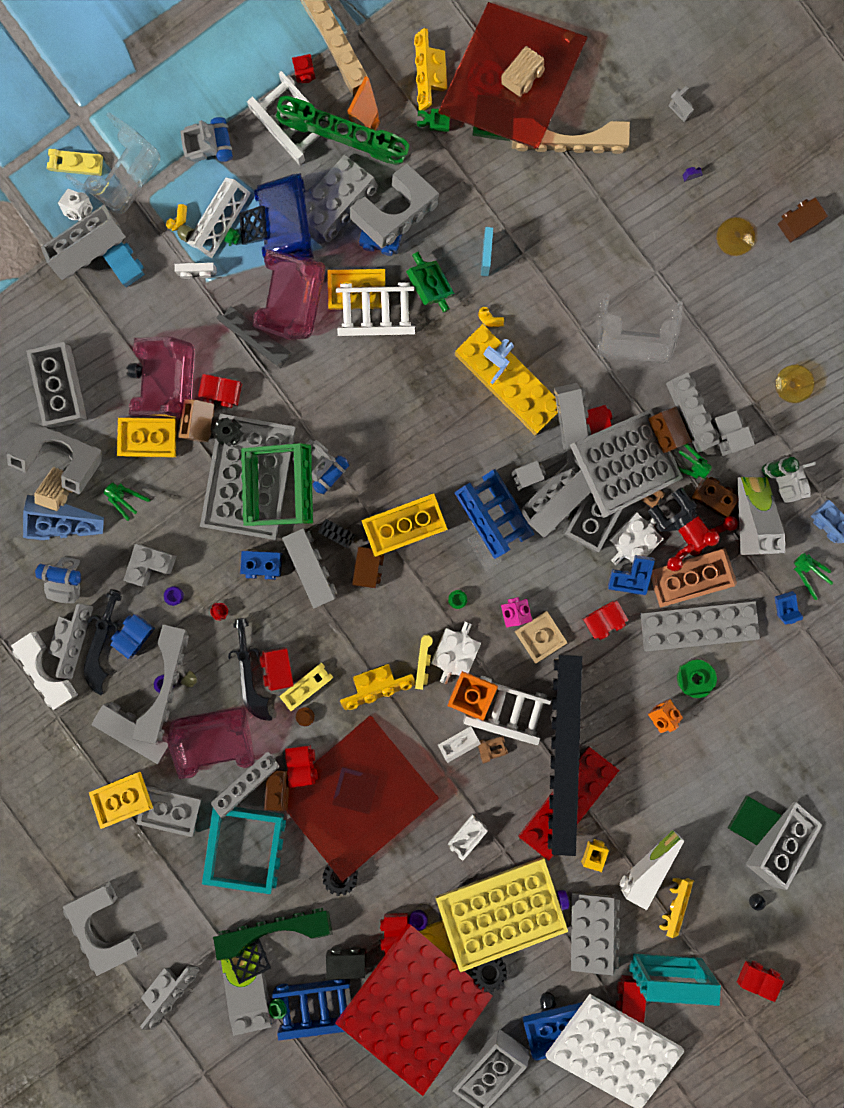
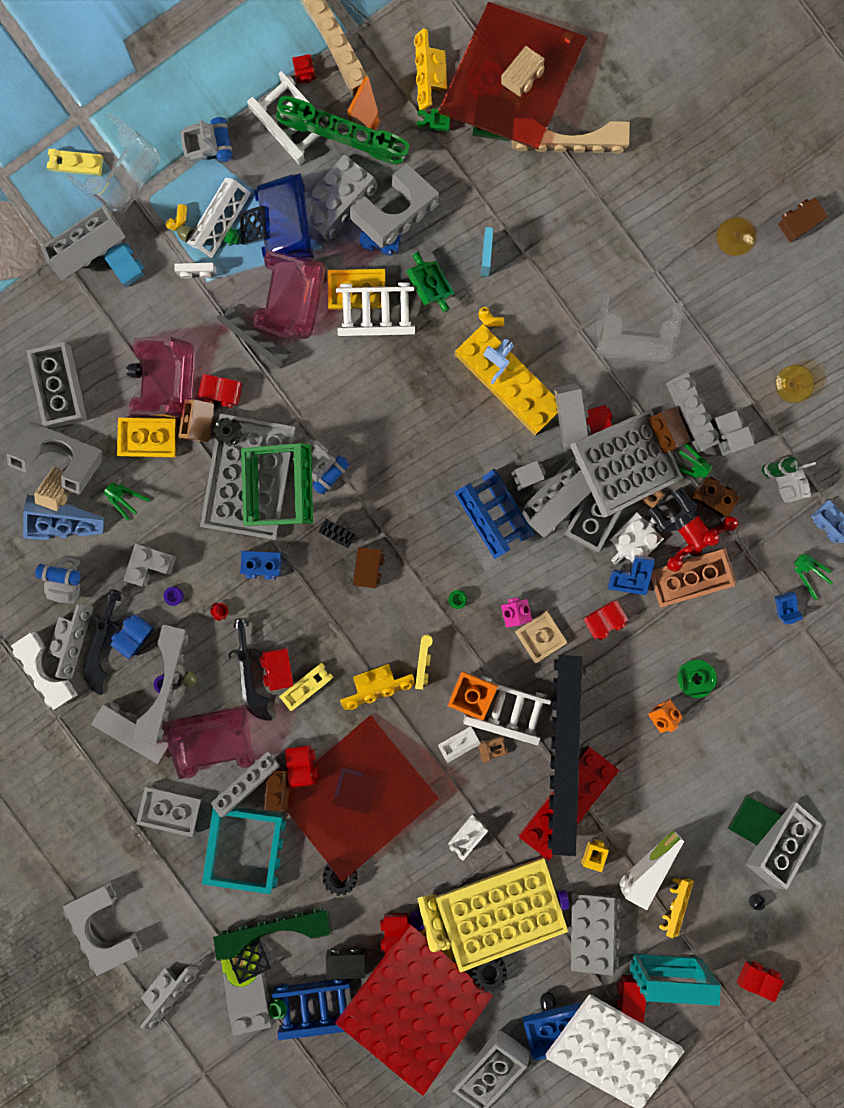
(75, 205): white brick -> none
(120, 800): yellow plate -> none
(305, 716): reddish brown plate -> none
(309, 567): light grey brick -> none
(404, 525): yellow slope -> none
(433, 923): none -> light yellow plate
(455, 652): white plate -> none
(681, 106): light grey bracket -> none
(692, 173): dark purple tile -> none
(700, 626): light grey plate -> none
(759, 518): light grey slope -> none

